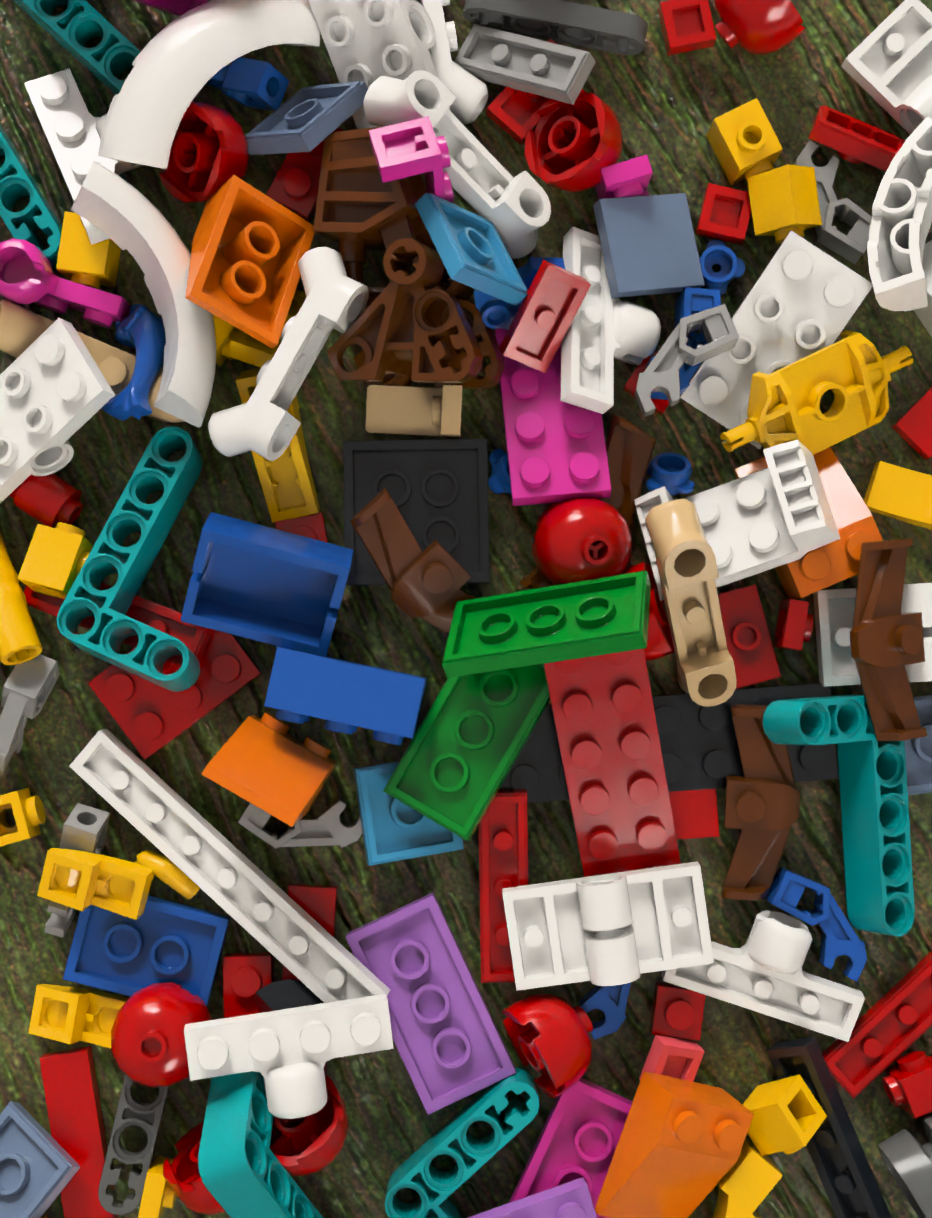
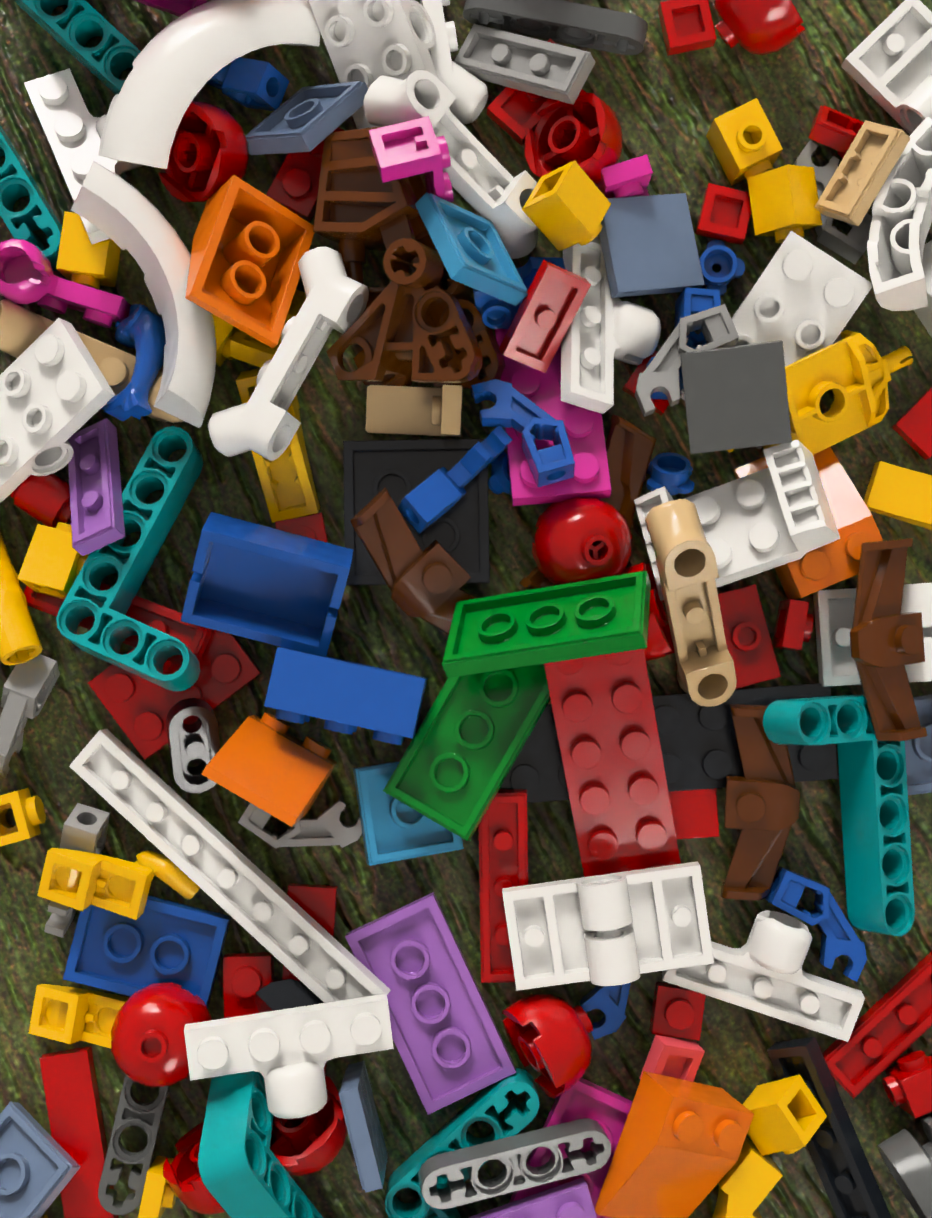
(95, 488): none -> medium lavender tile
(192, 742): none -> plate
(363, 1127): none -> sand blue tile
(445, 487): none -> blue piece
(516, 1172): none -> dark grey beam
(527, 418): none -> blue piece
(567, 207): none -> yellow brick
(736, 397): none -> dark grey tile
(862, 172): none -> tan plate

